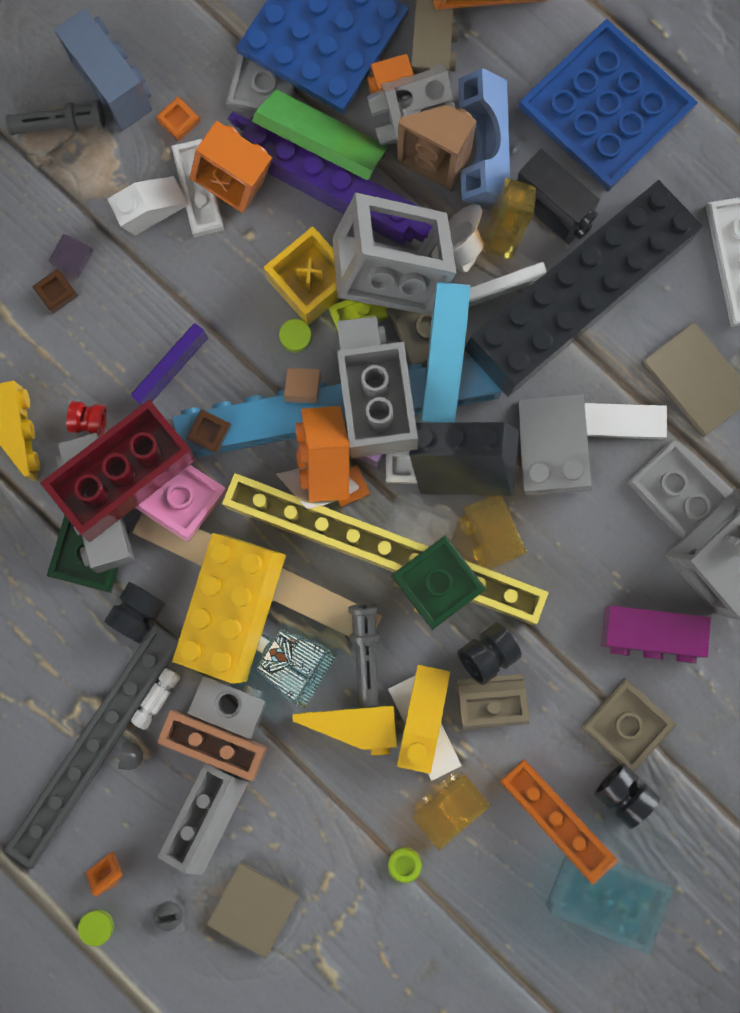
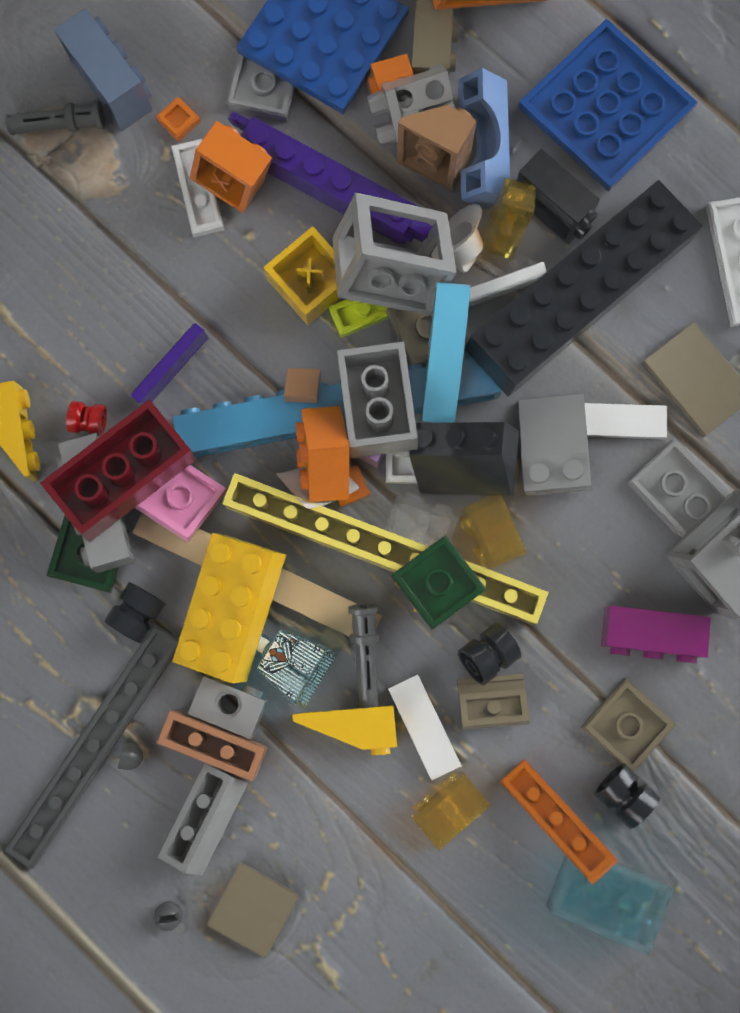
(55, 291): reddish brown tile -> none
(71, 255): clear purple tile -> none
(96, 927): lime tile -> none
(104, 874): orange slope -> none
(147, 203): white slope -> none
(155, 699): white axle -> none
(208, 431): reddish brown tile -> none
(295, 335): lime tile -> none
(320, 134): bright green tile -> none
(360, 333): light grey brick -> none
(404, 864): lime tile -> none
(423, 719): yellow slope -> none

